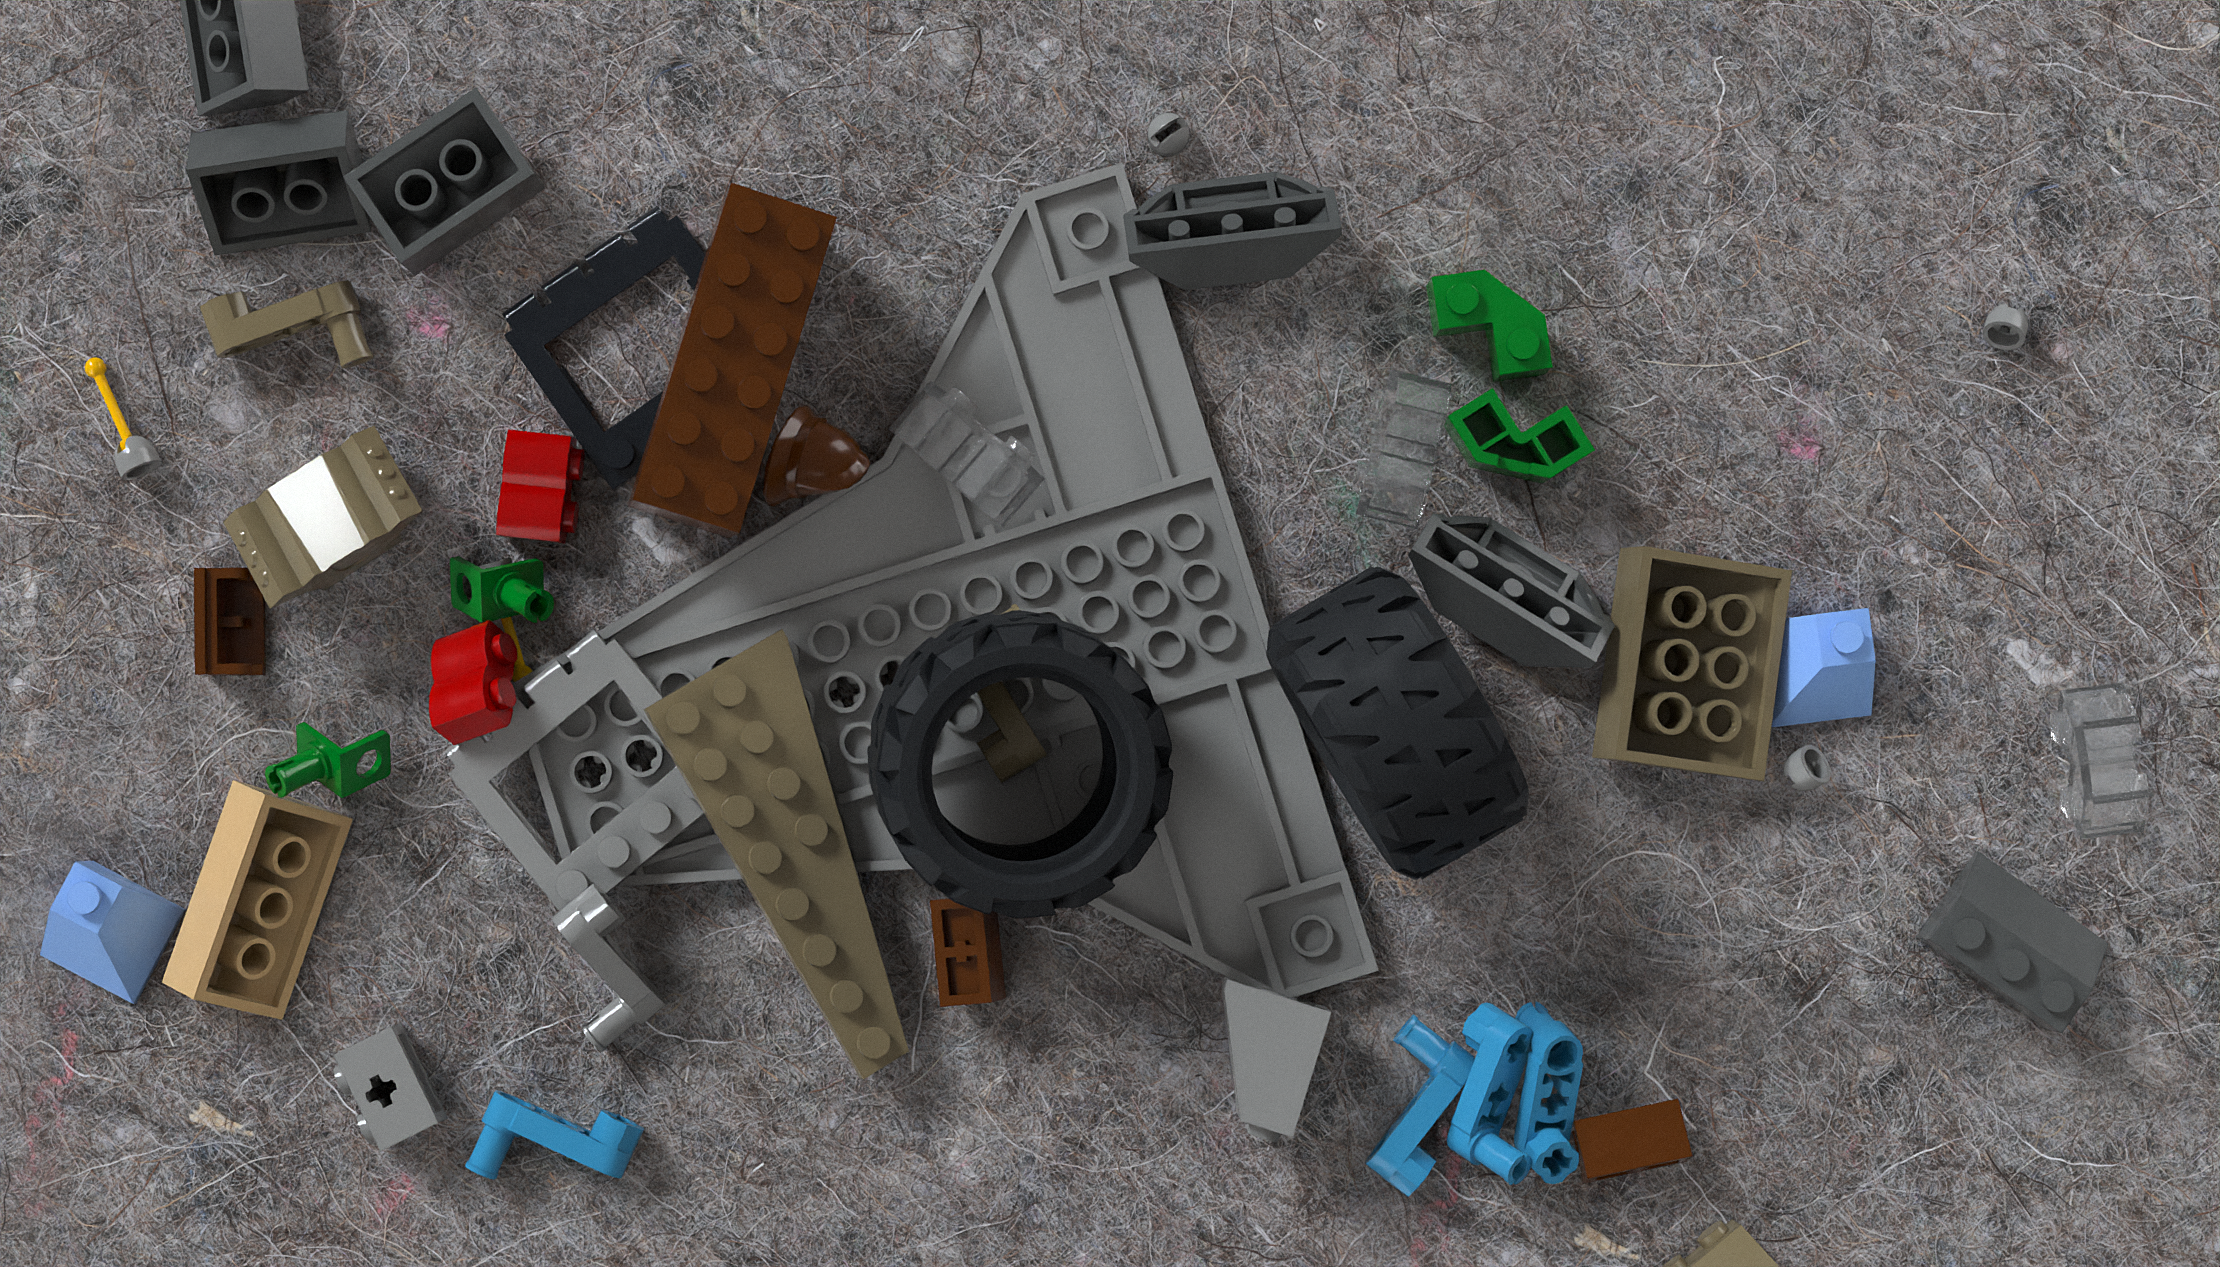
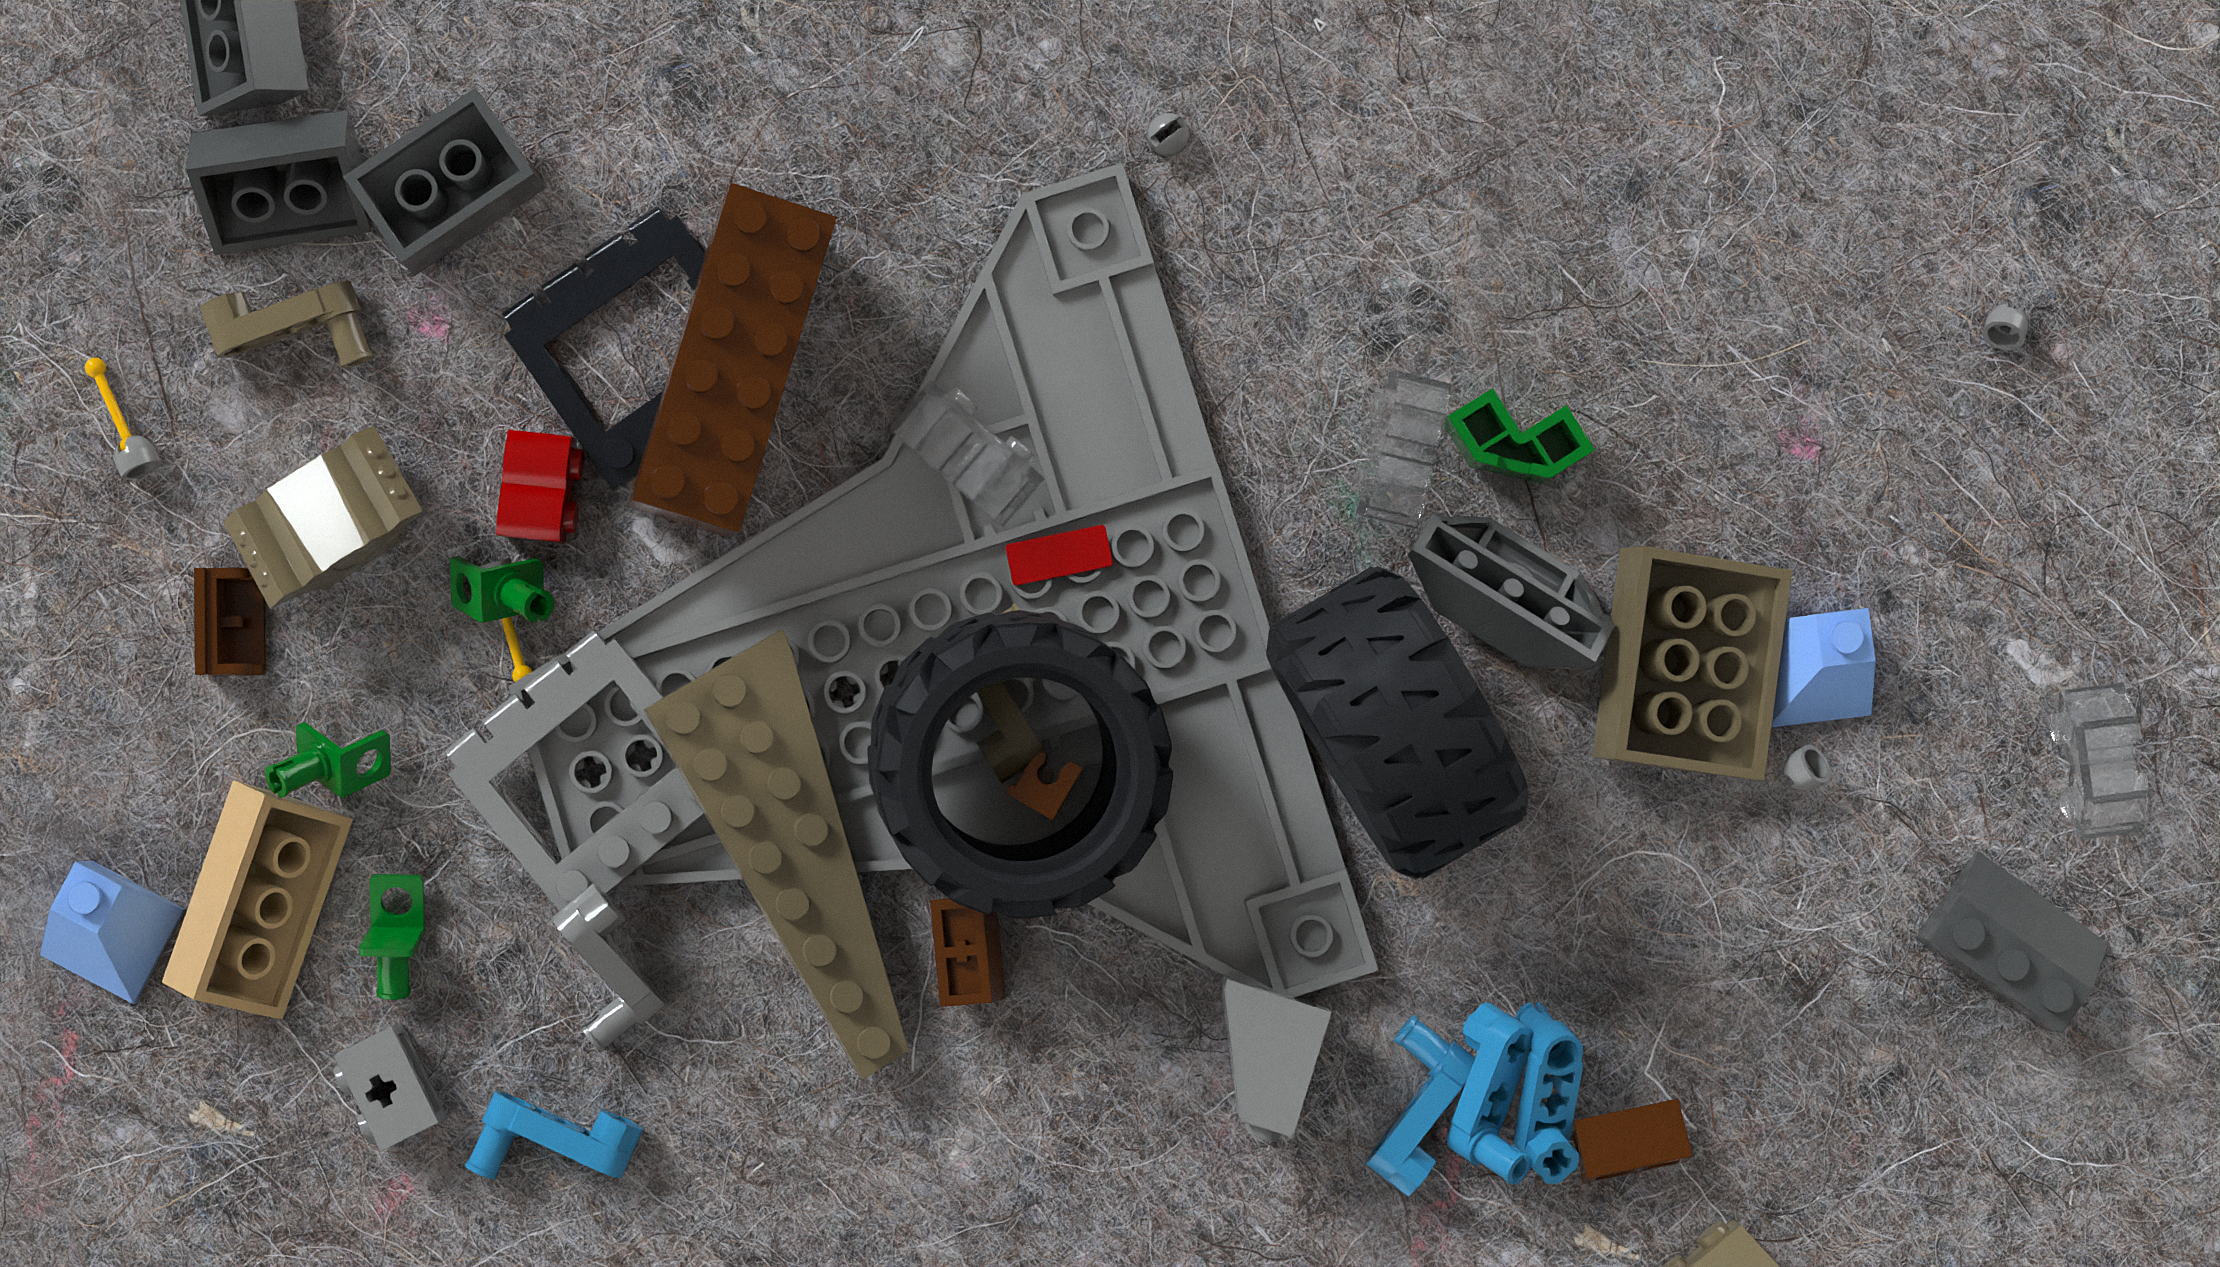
(392, 935): none -> green bracket
(472, 682): red brick -> none
(811, 459): reddish brown piece -> none
(1038, 792): none -> reddish brown hinge
(1058, 555): none -> red sticker
(1232, 229): dark grey wedge -> none
(1512, 325): green brick -> none

